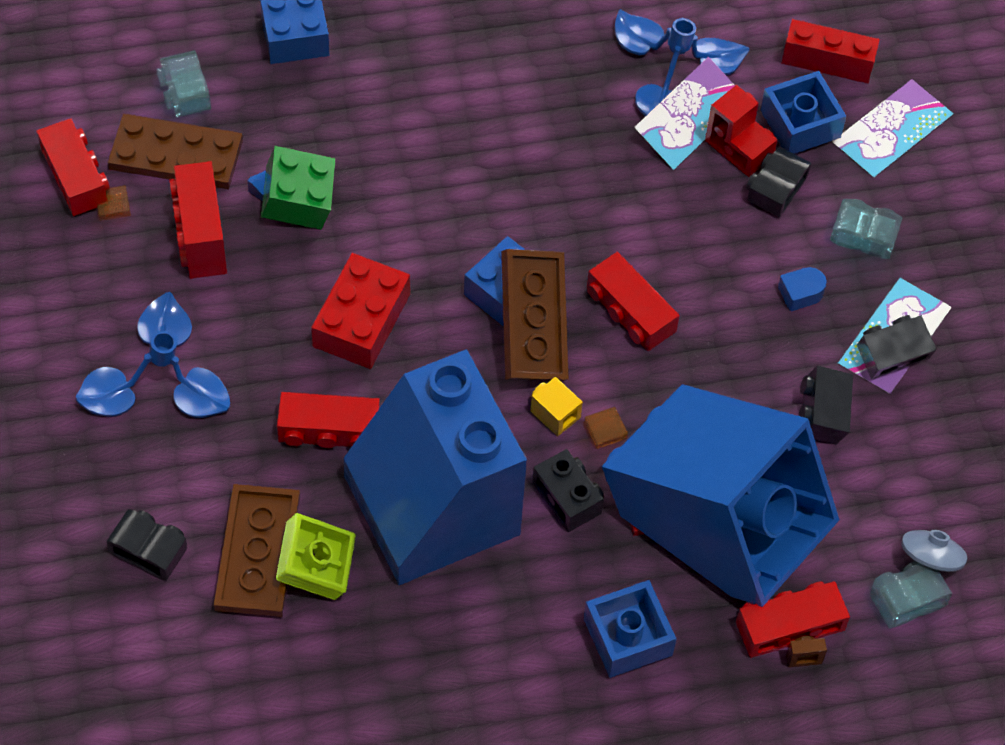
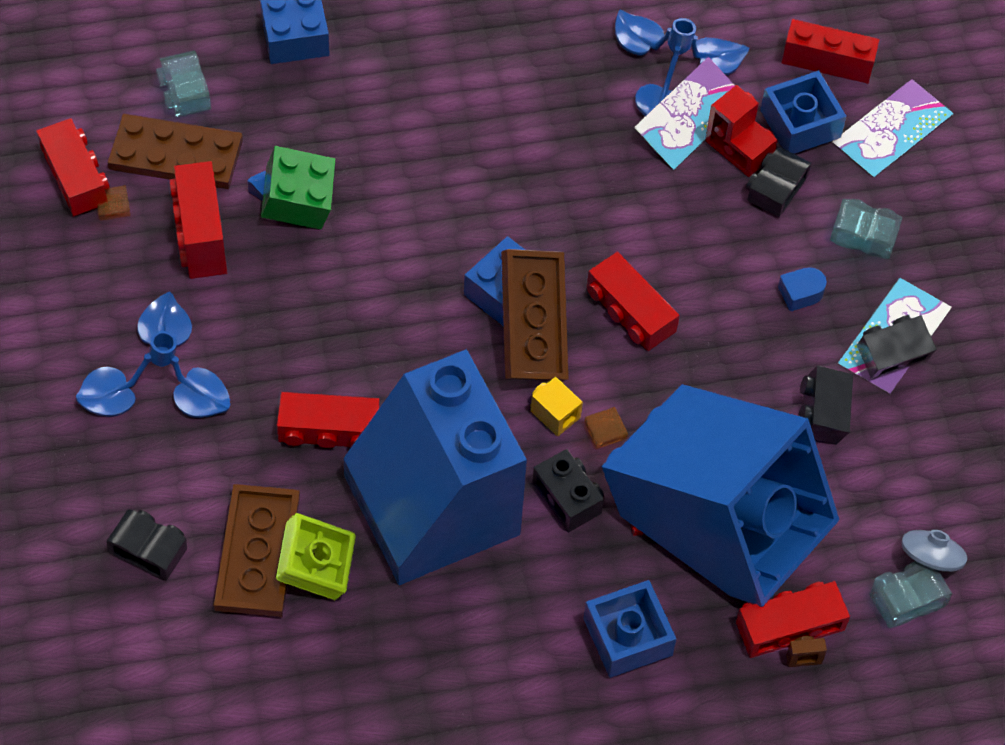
(361, 310): red brick -> none

